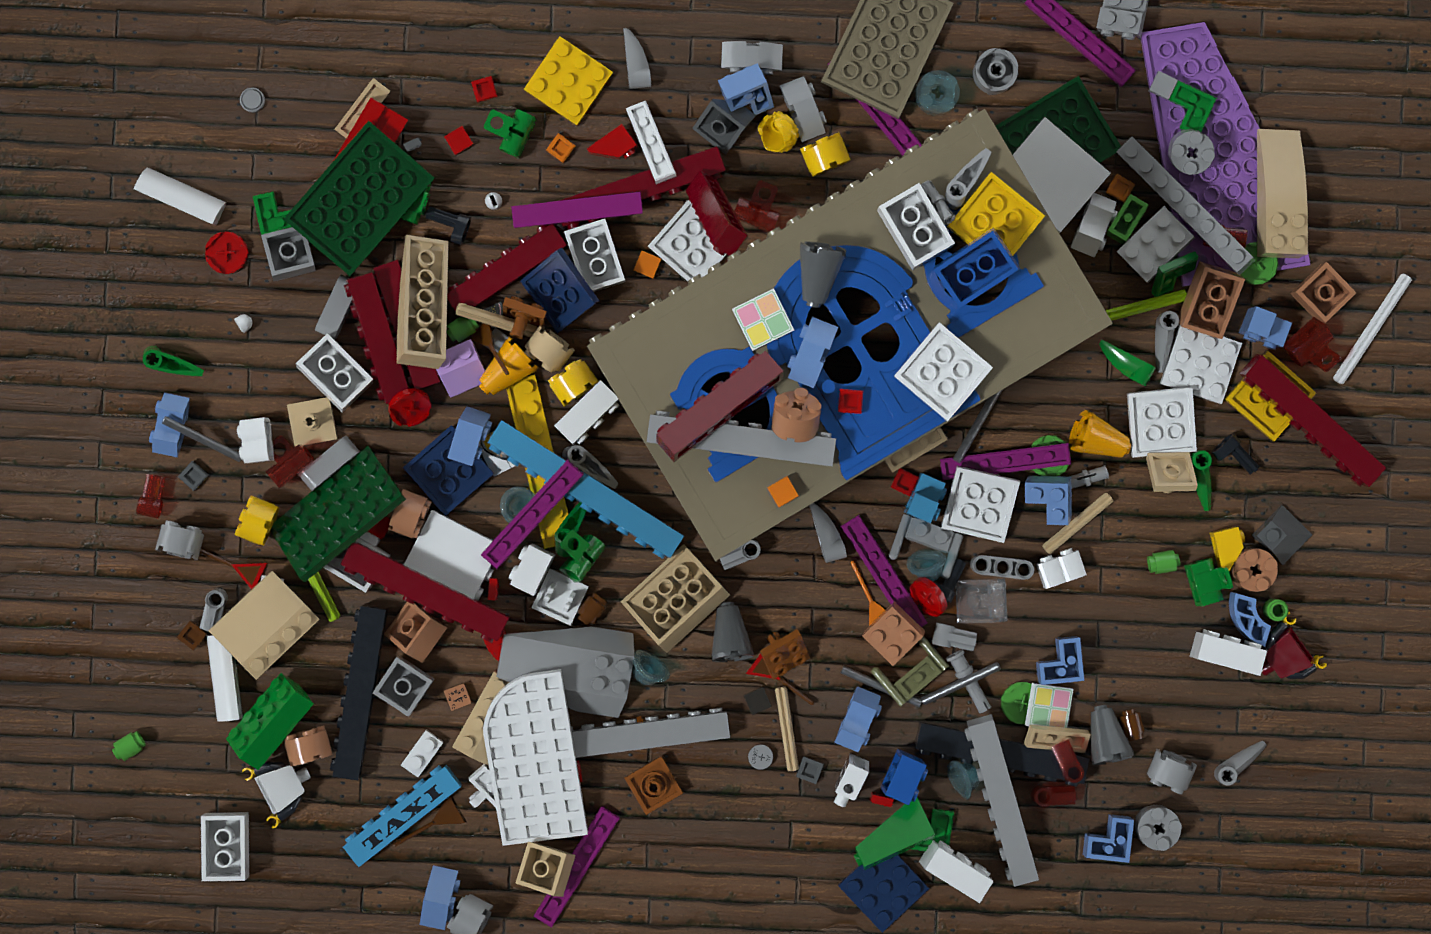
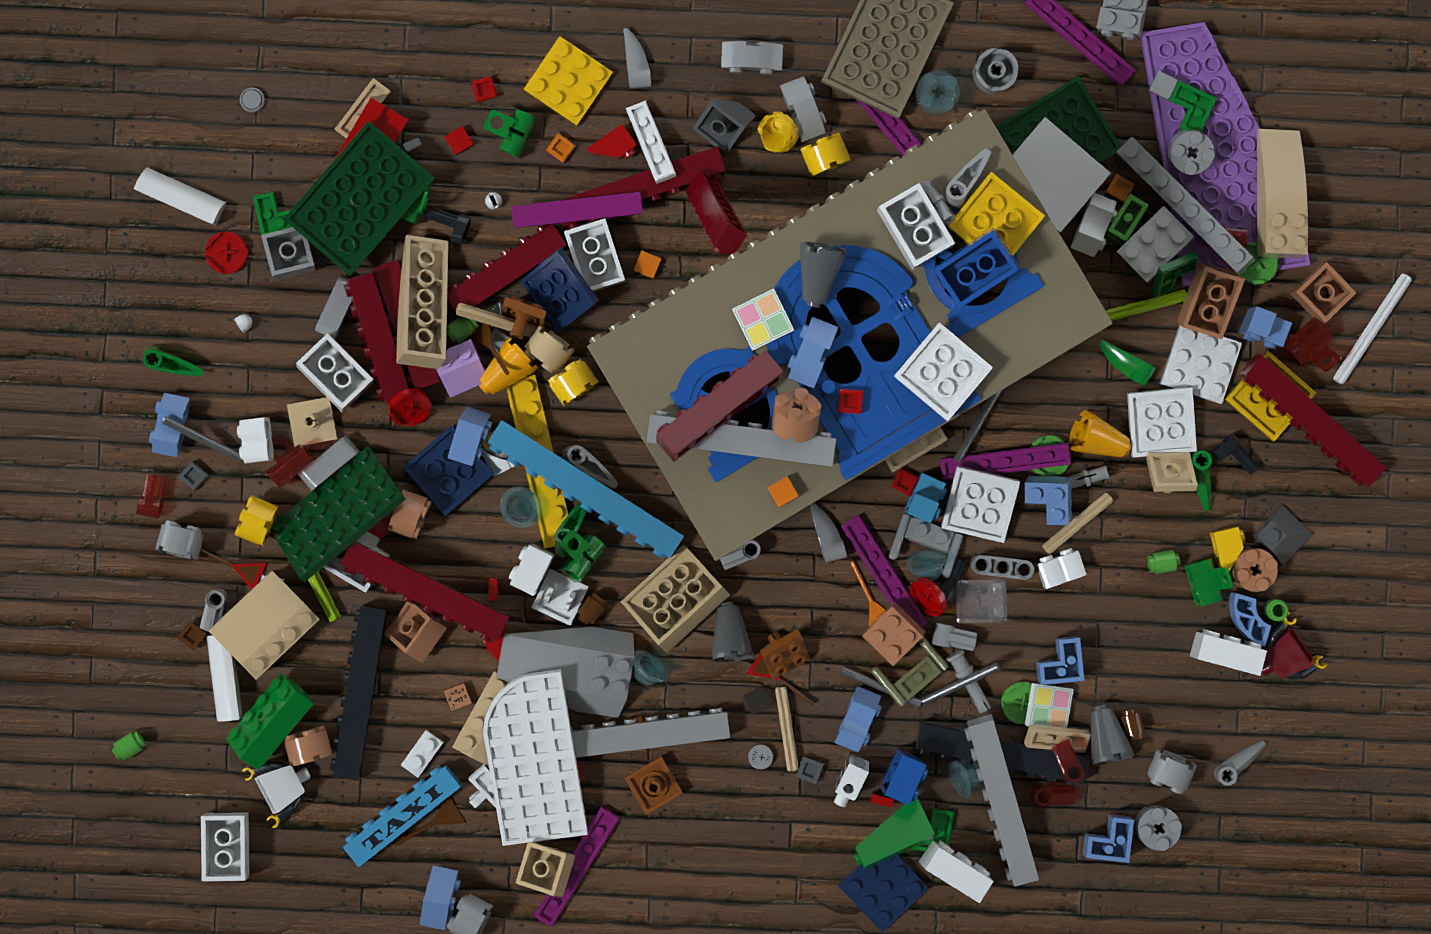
(403, 685): light grey brick -> none
(451, 555): white brick -> none
(532, 514): magenta tile -> none
(588, 413): white brick -> none
(686, 245): white plate -> none
(747, 88): medium blue brick -> none
(757, 211): clear red piece -> none
(1164, 339): light grey piece -> none

